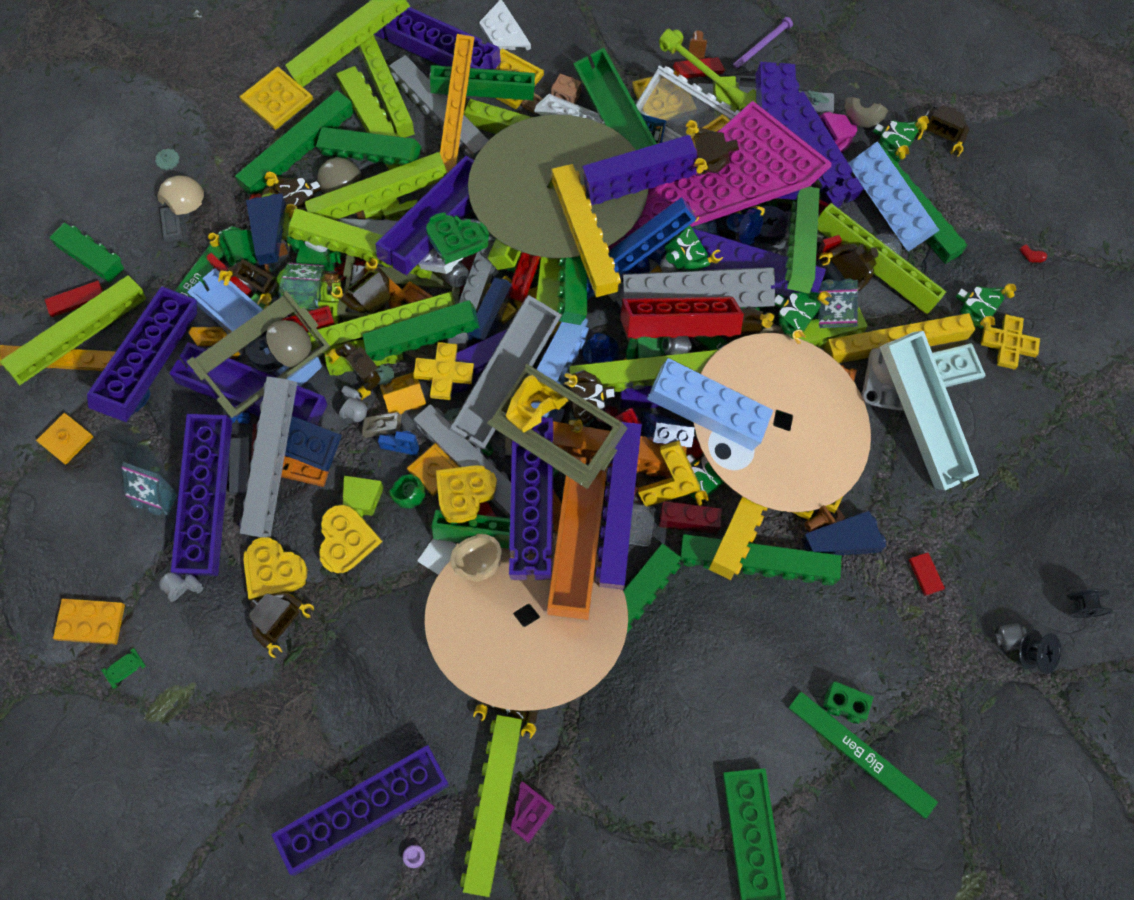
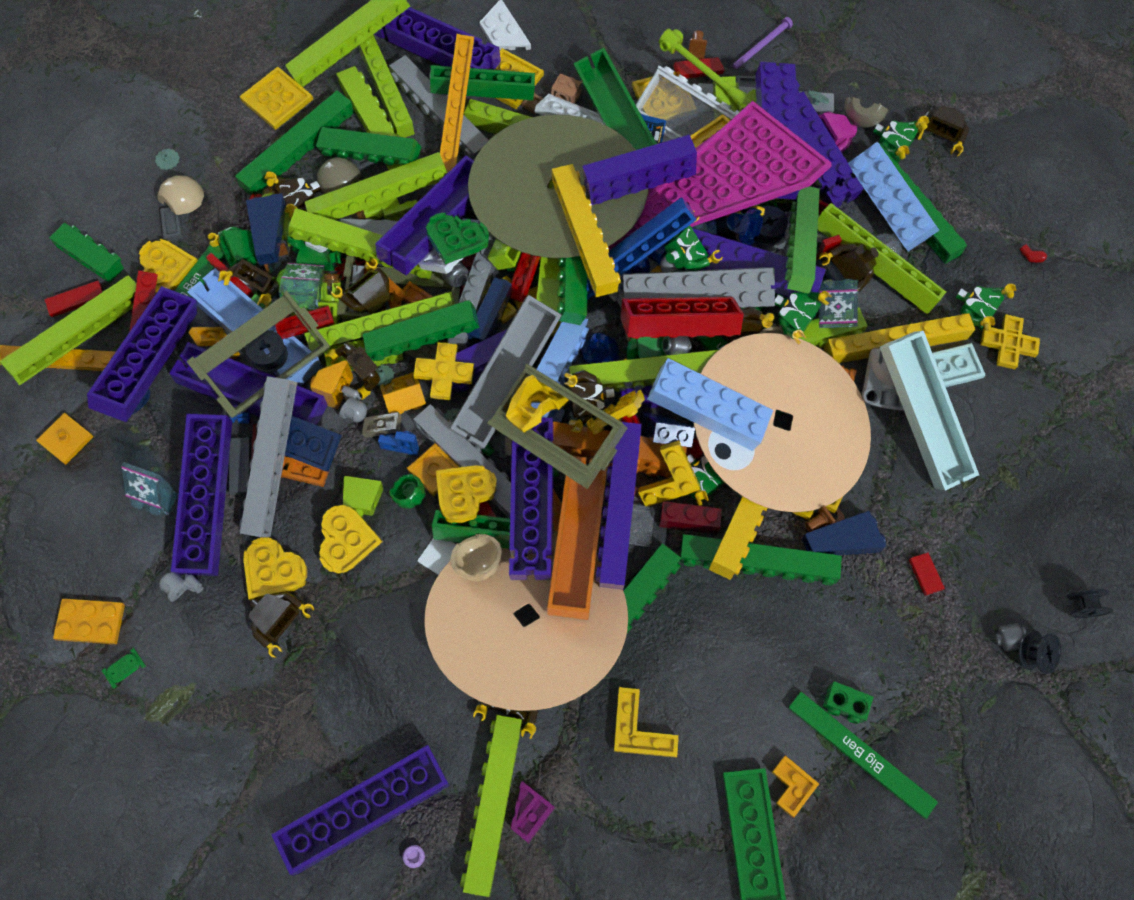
(144, 294): none -> red plate
(167, 261): none -> yellow plate
(288, 342): dark tan cylinder -> none
(331, 381): none -> light orange slope
(626, 406): none -> yellow plate
(632, 741): none -> yellow plate
(711, 148): dark brown torso -> none
(799, 786): none -> light orange plate

